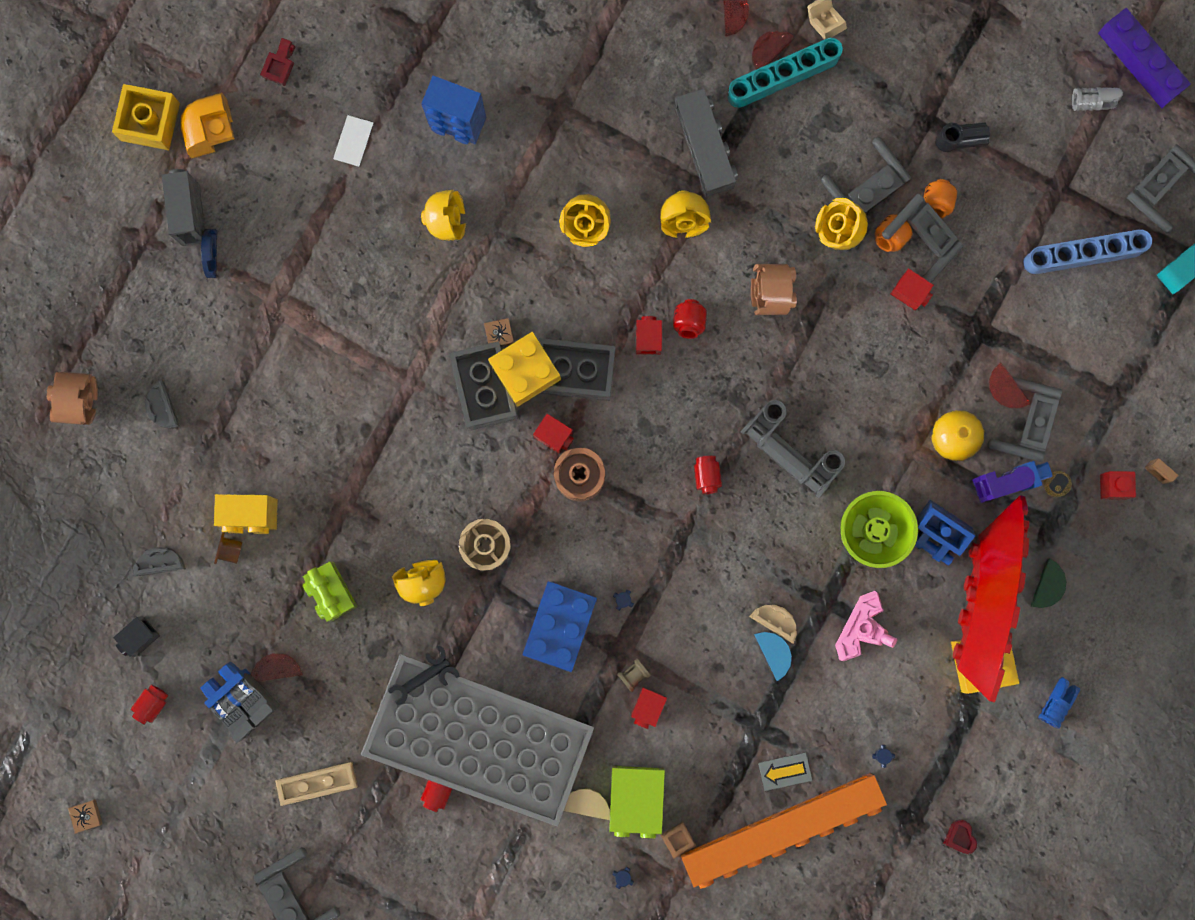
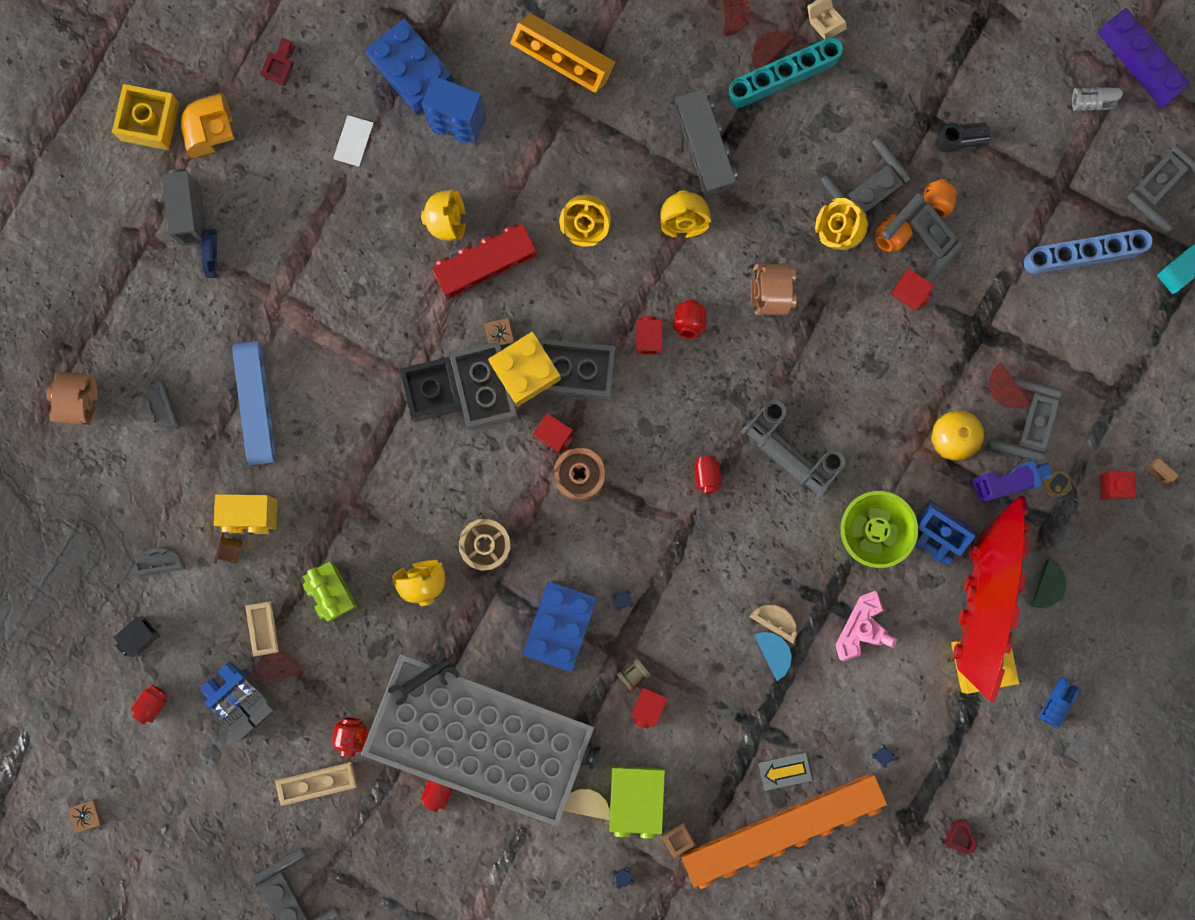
(254, 403): none -> medium blue beam
(262, 628): none -> tan tile
(349, 736): none -> red head
(407, 63): none -> blue brick
(430, 389): none -> black brick
(484, 261): none -> red brick
(562, 52): none -> light orange brick
(590, 756): none -> black bush

